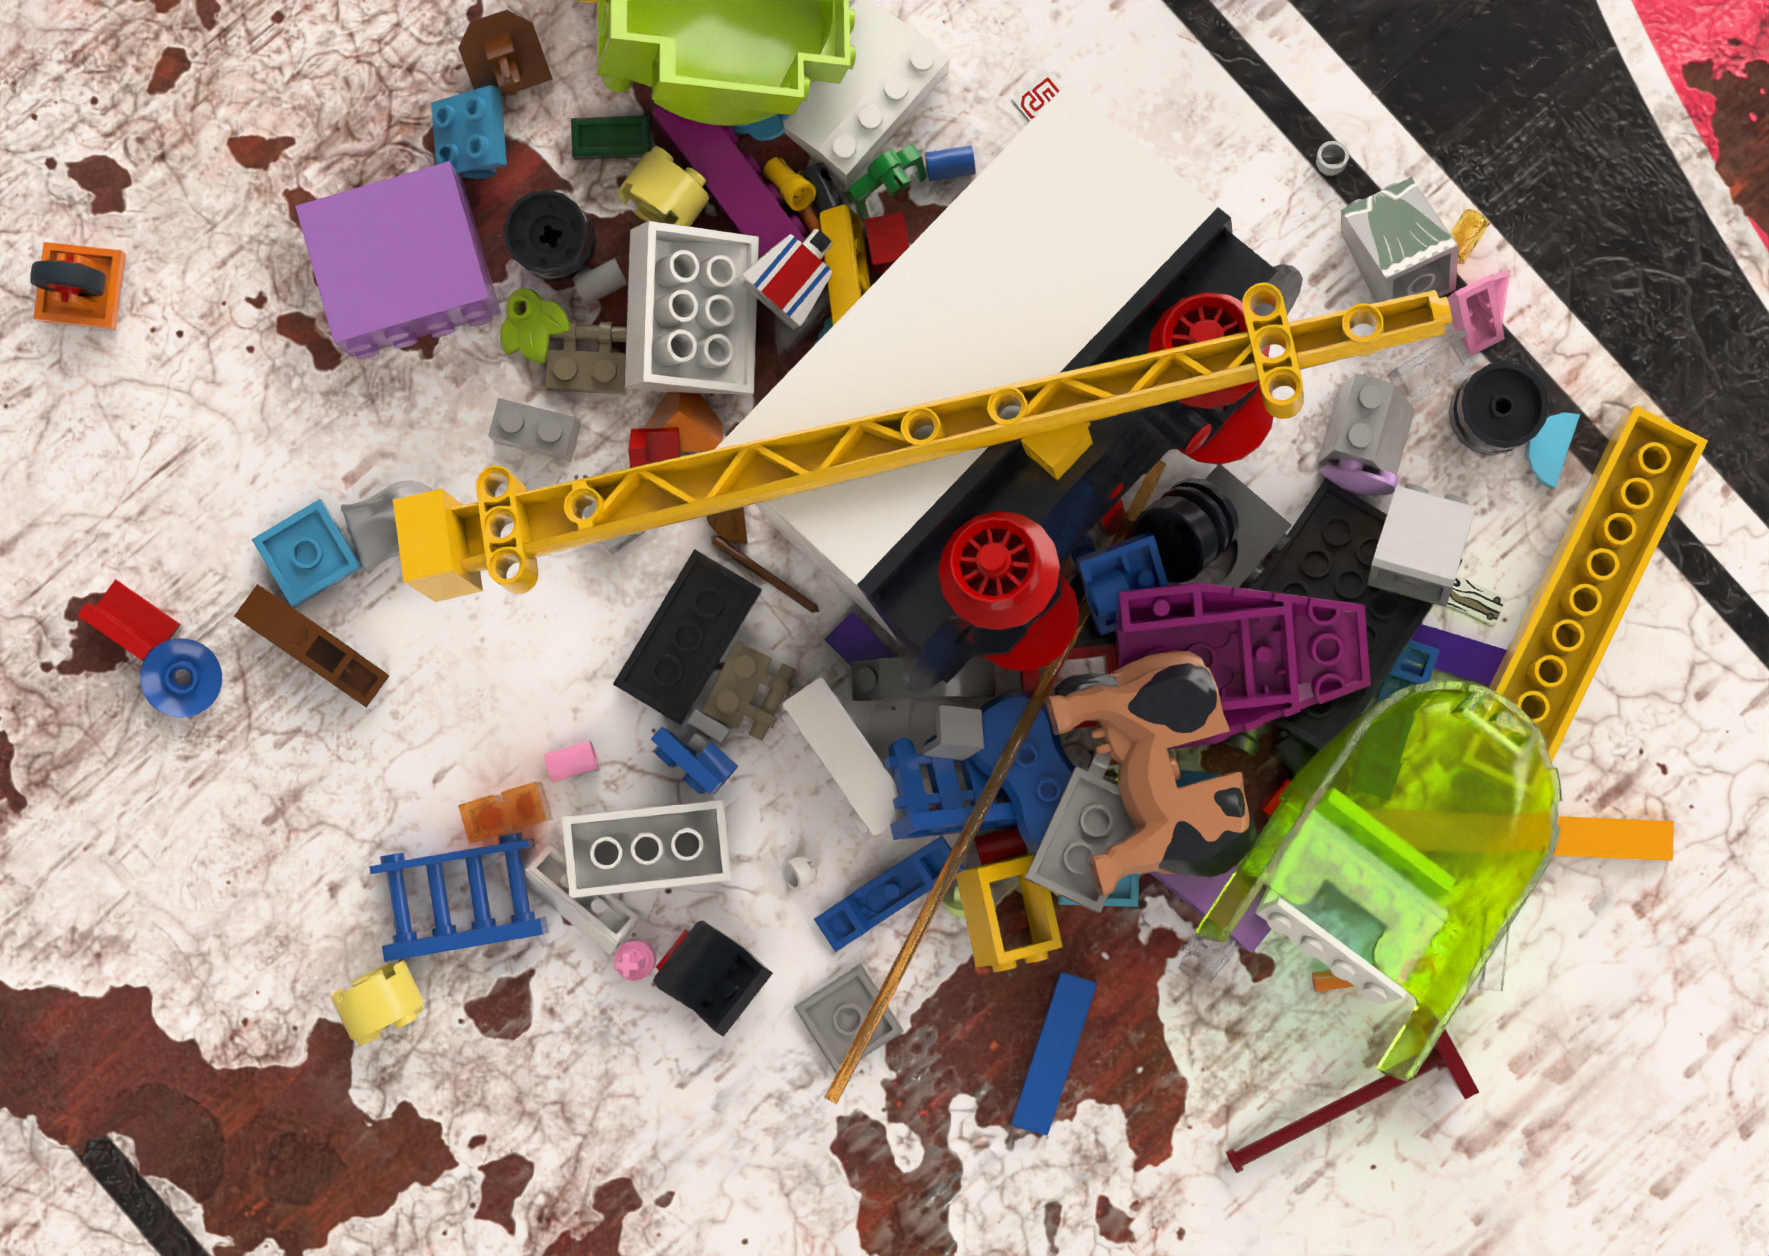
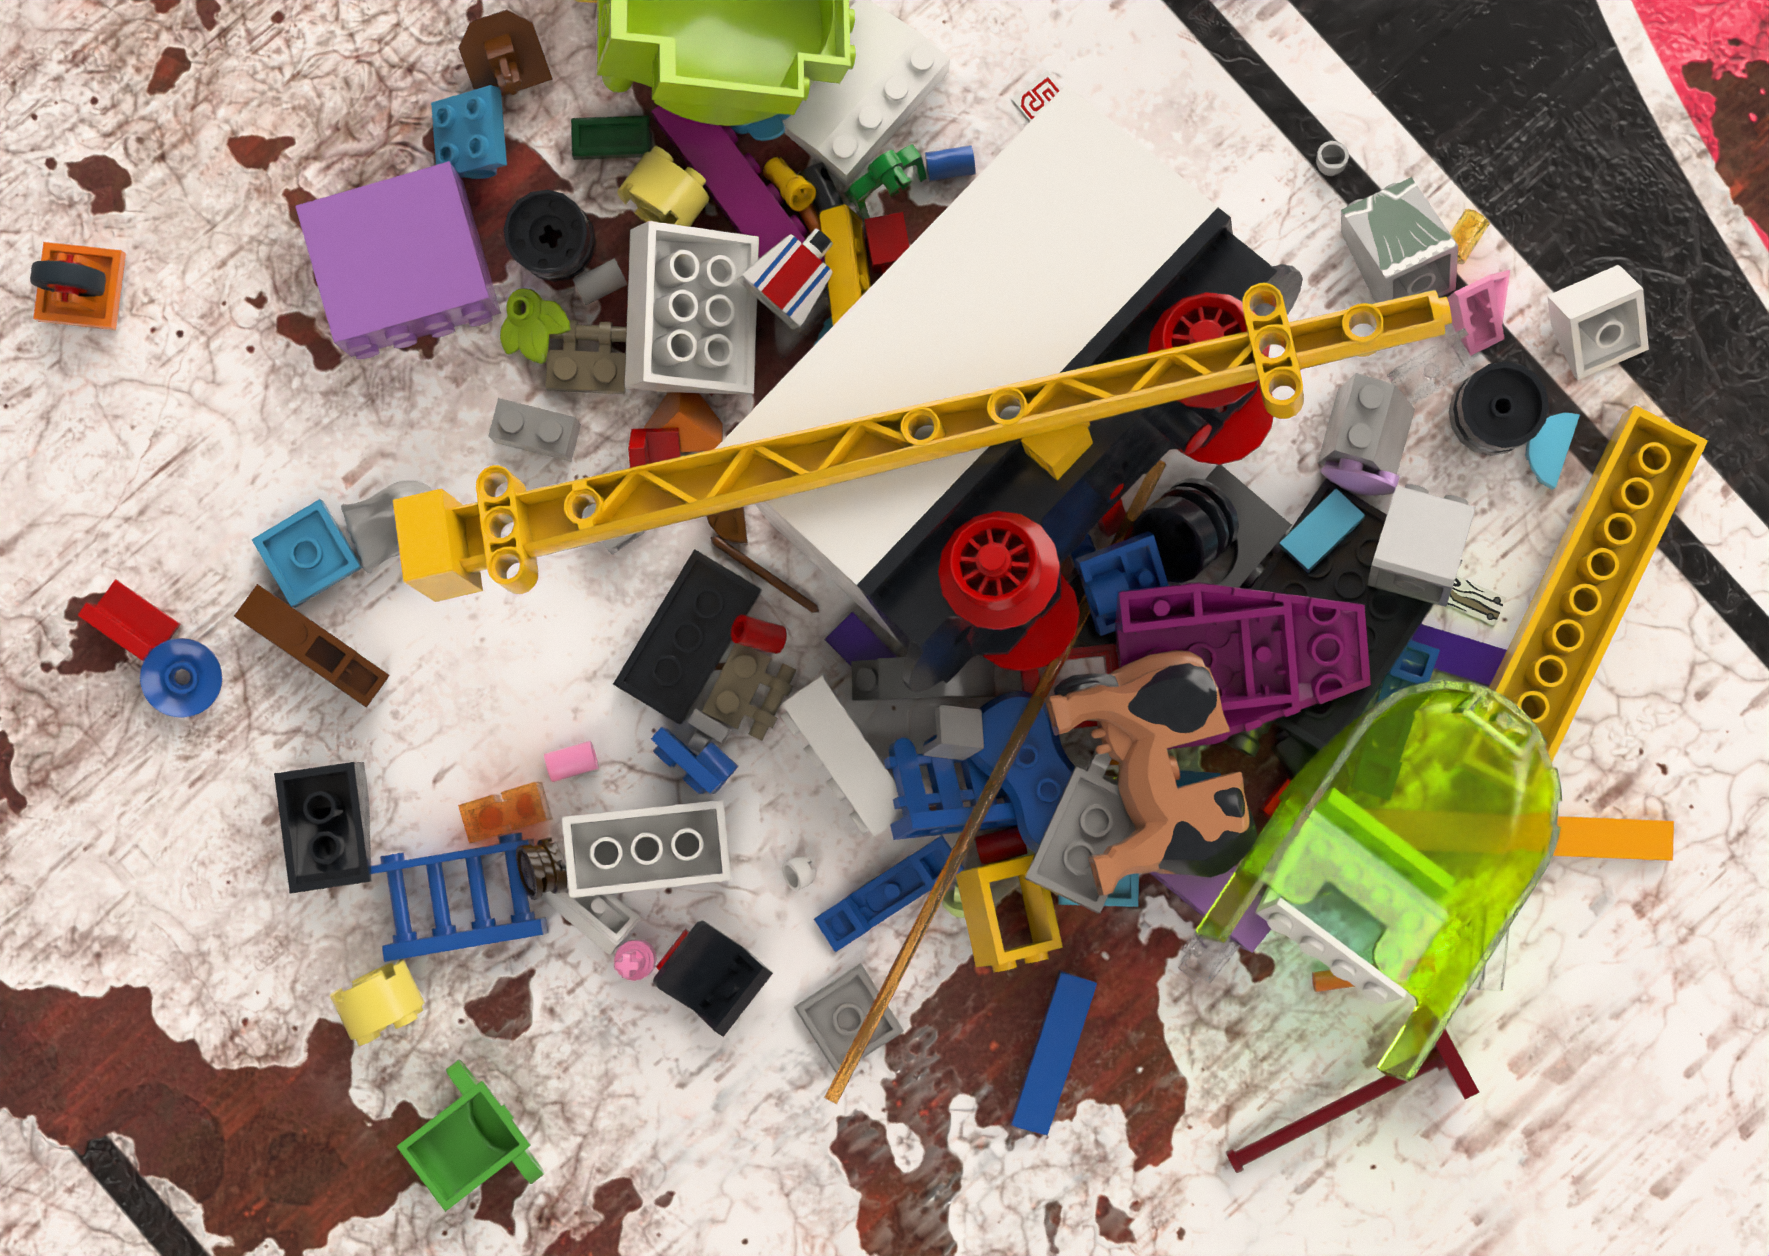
(325, 826): none -> black slope
(467, 1142): none -> bright green piece
(541, 868): none -> dark brown wheel
(758, 634): none -> red piece
(1322, 530): none -> medium azure tile
(1599, 321): none -> white slope

